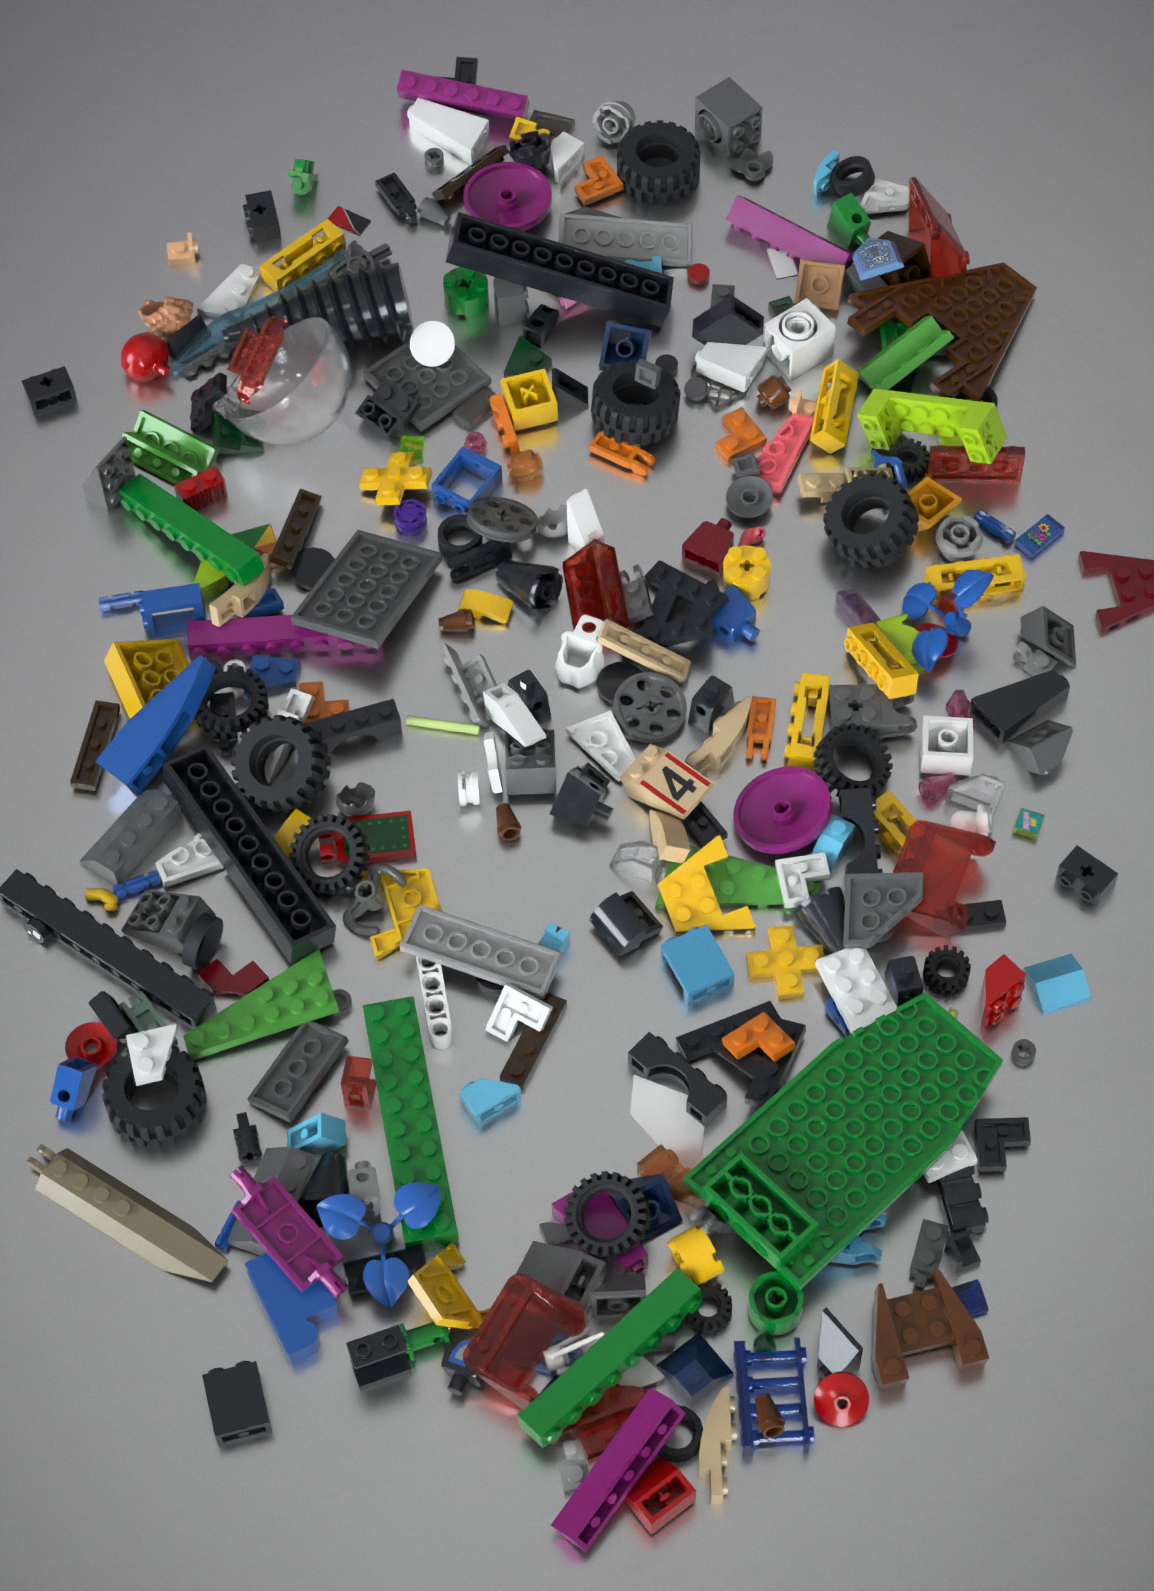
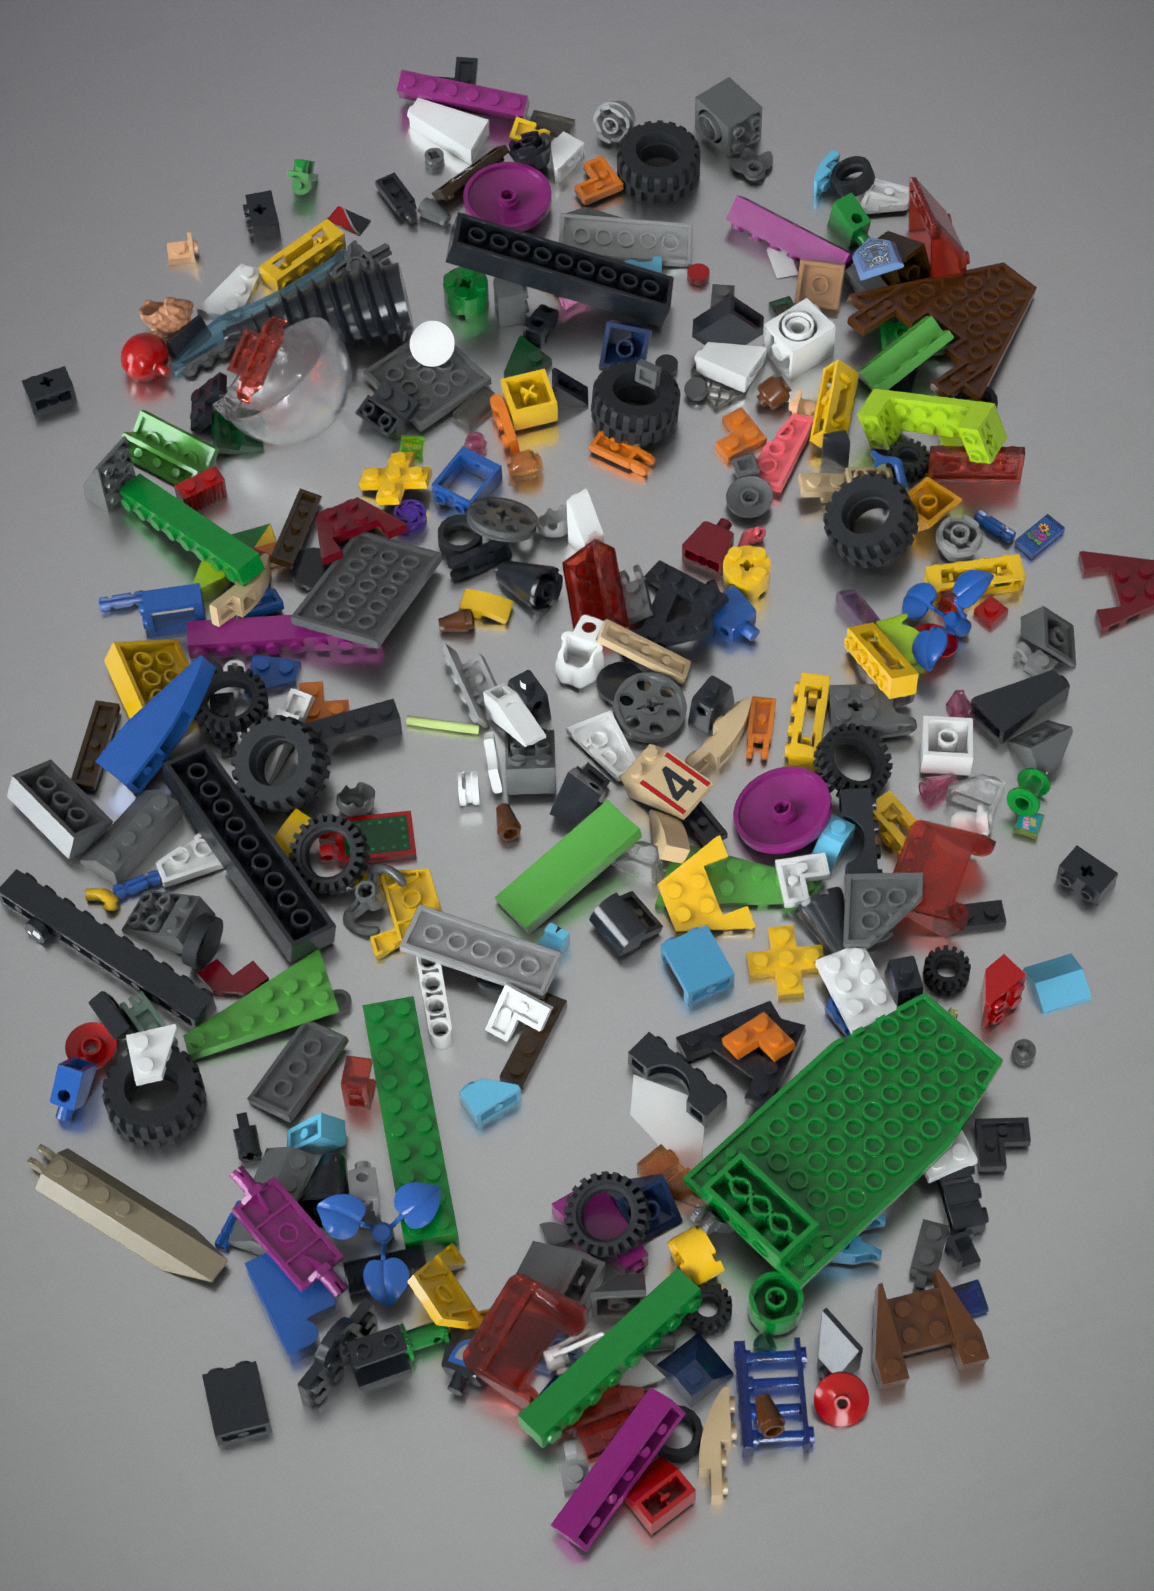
(58, 808): none -> dark grey slope
(333, 1353): none -> black plate
(350, 520): none -> dark red wing
(568, 867): none -> bright green arch
(836, 450): none -> black slope
(991, 611): none -> red plate
(1025, 798): none -> green hose

